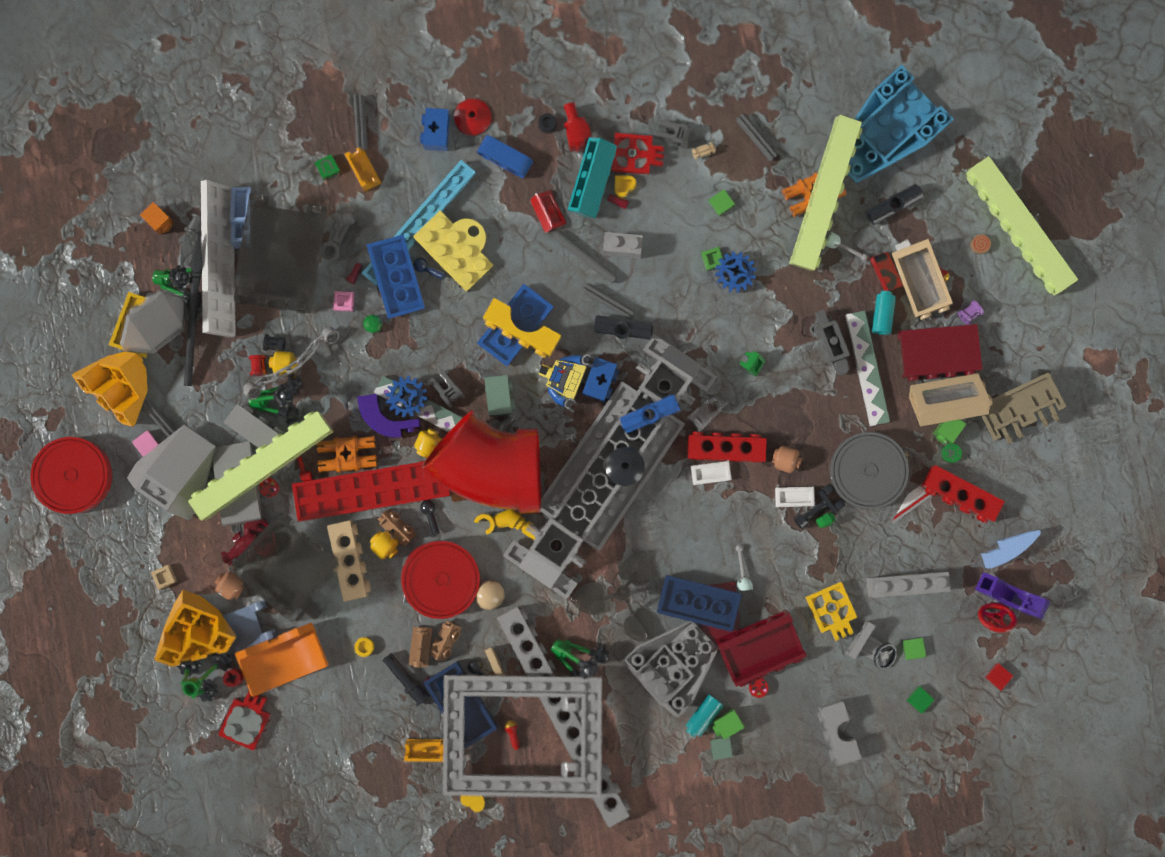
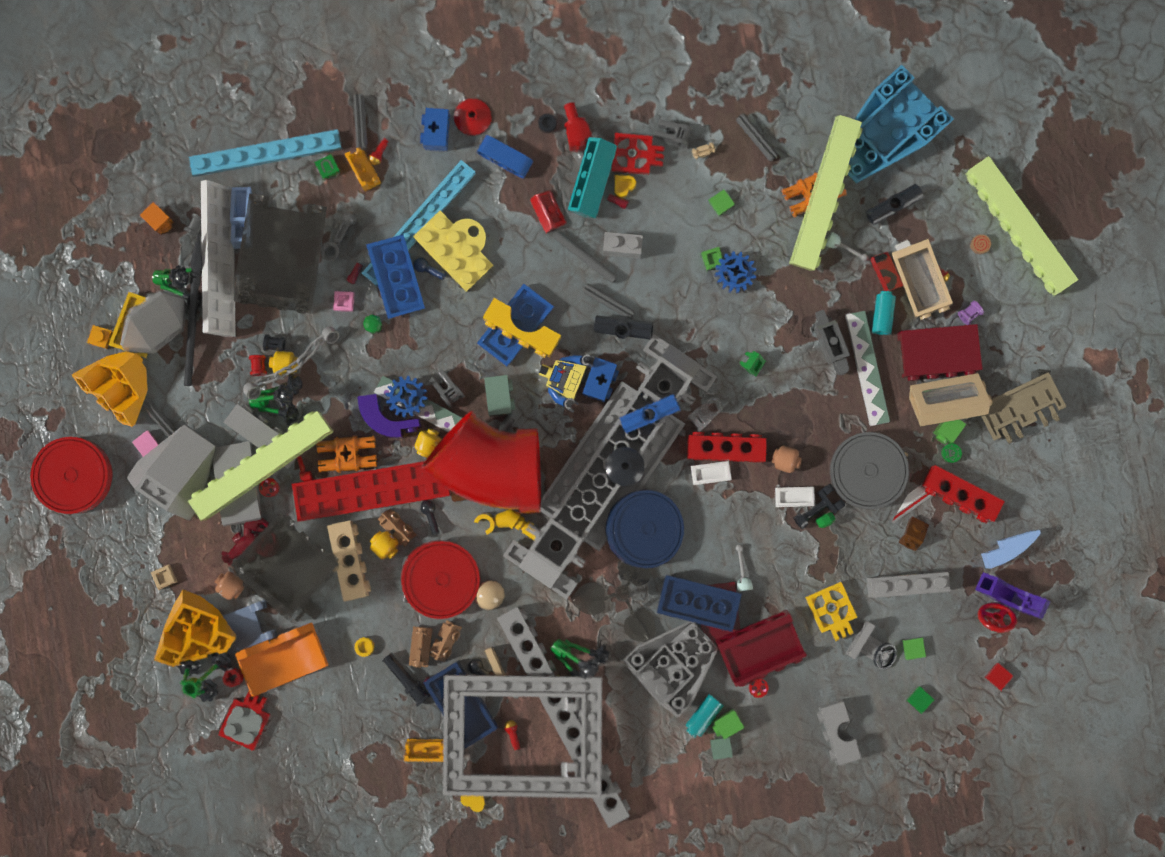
(100, 337): none -> light orange plate
(265, 153): none -> medium azure plate
(376, 157): none -> red piece
(644, 529): none -> dark blue brick
(914, 534): none -> reddish brown bracket

